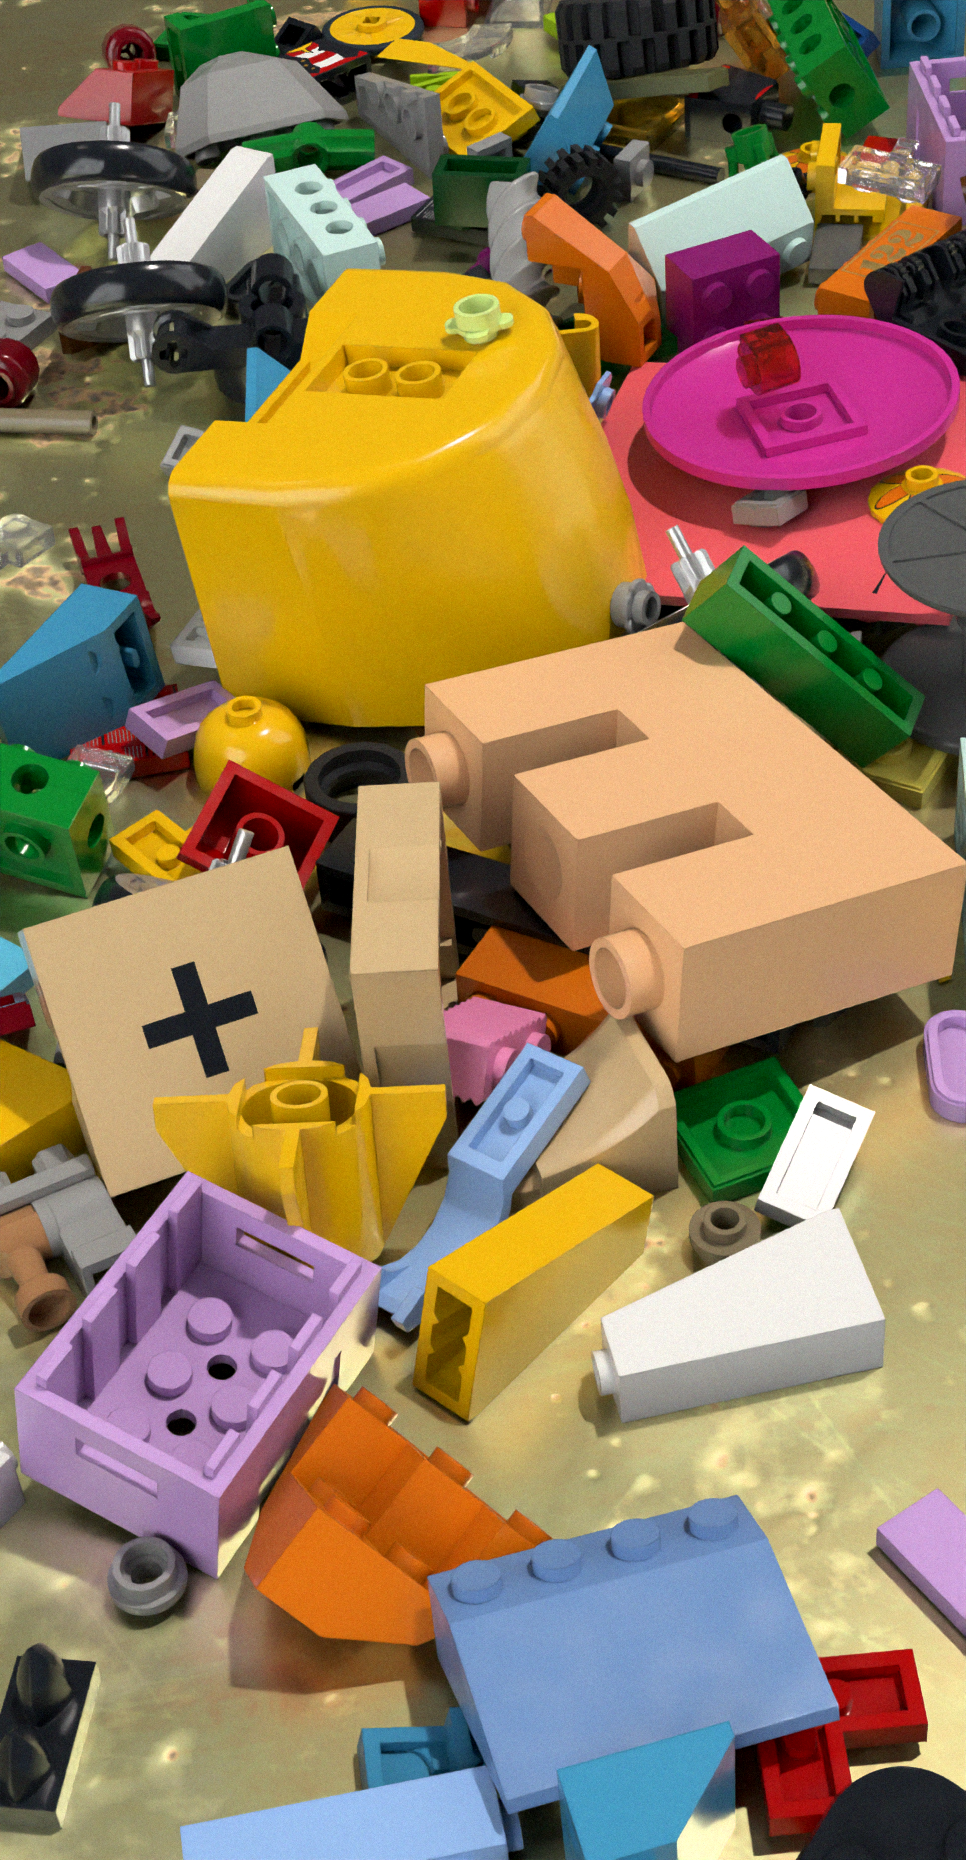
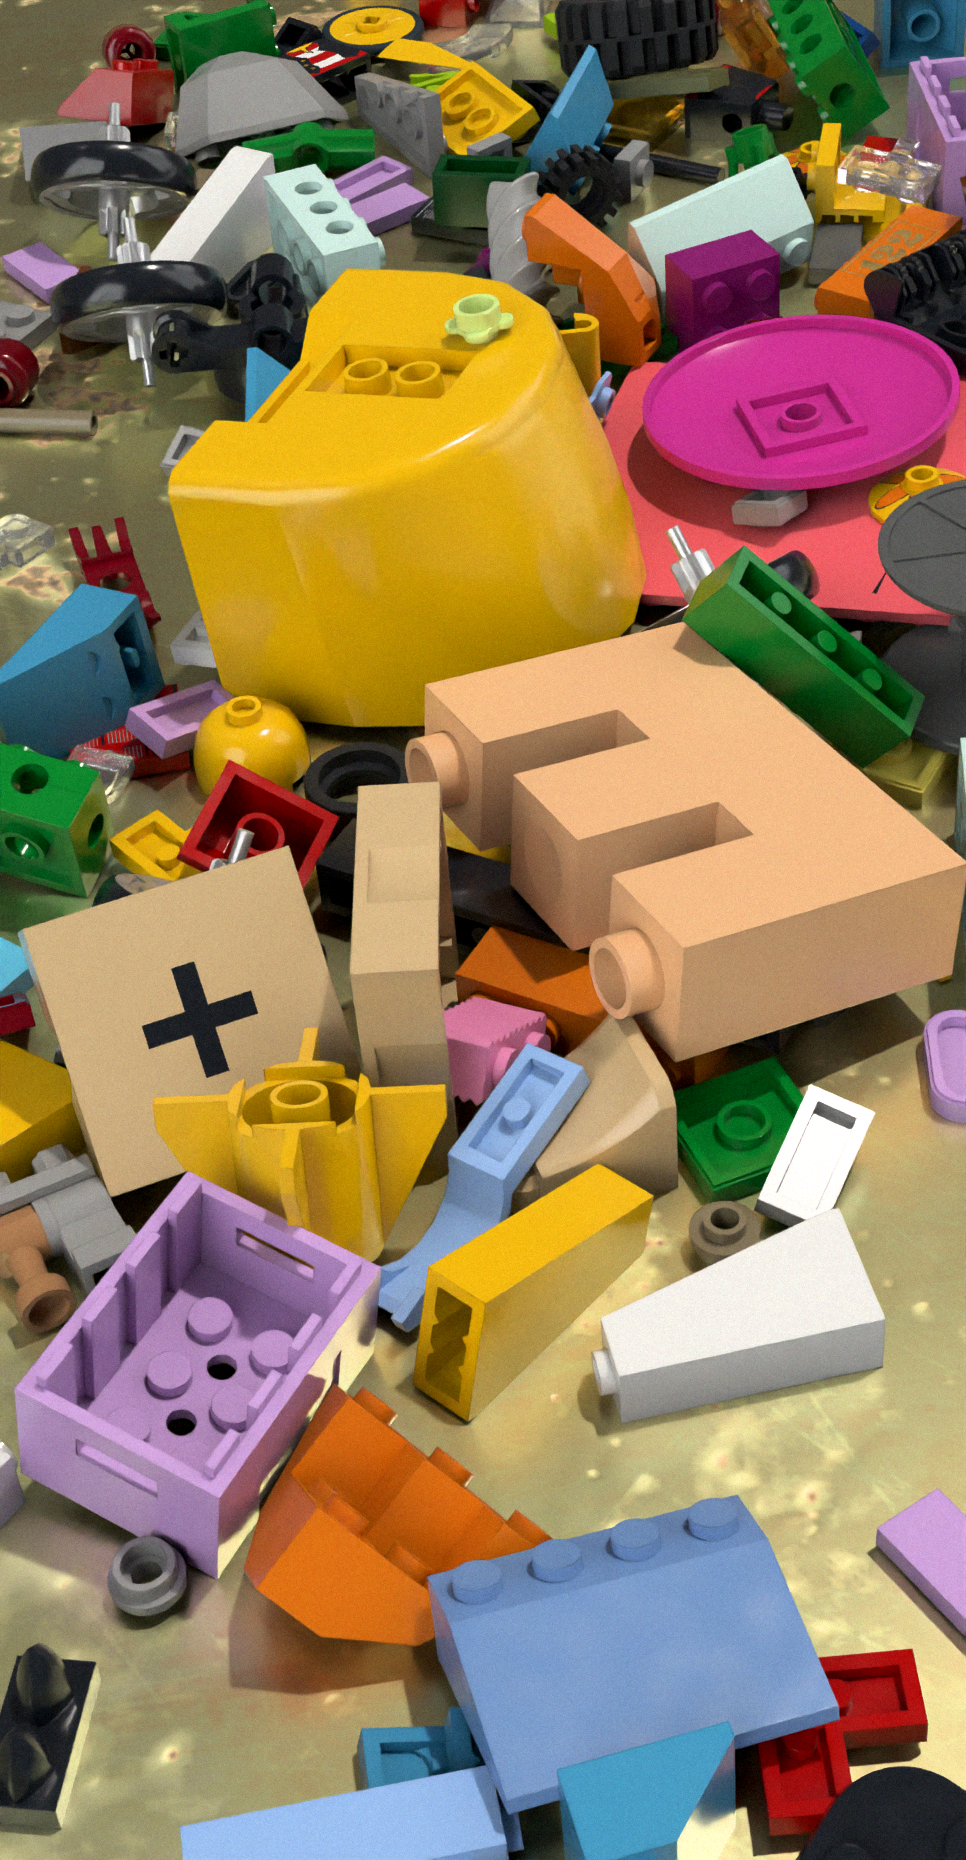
(540, 97): light grey plate -> none
(635, 605): light grey plate -> none
(767, 360): clear red plate -> none

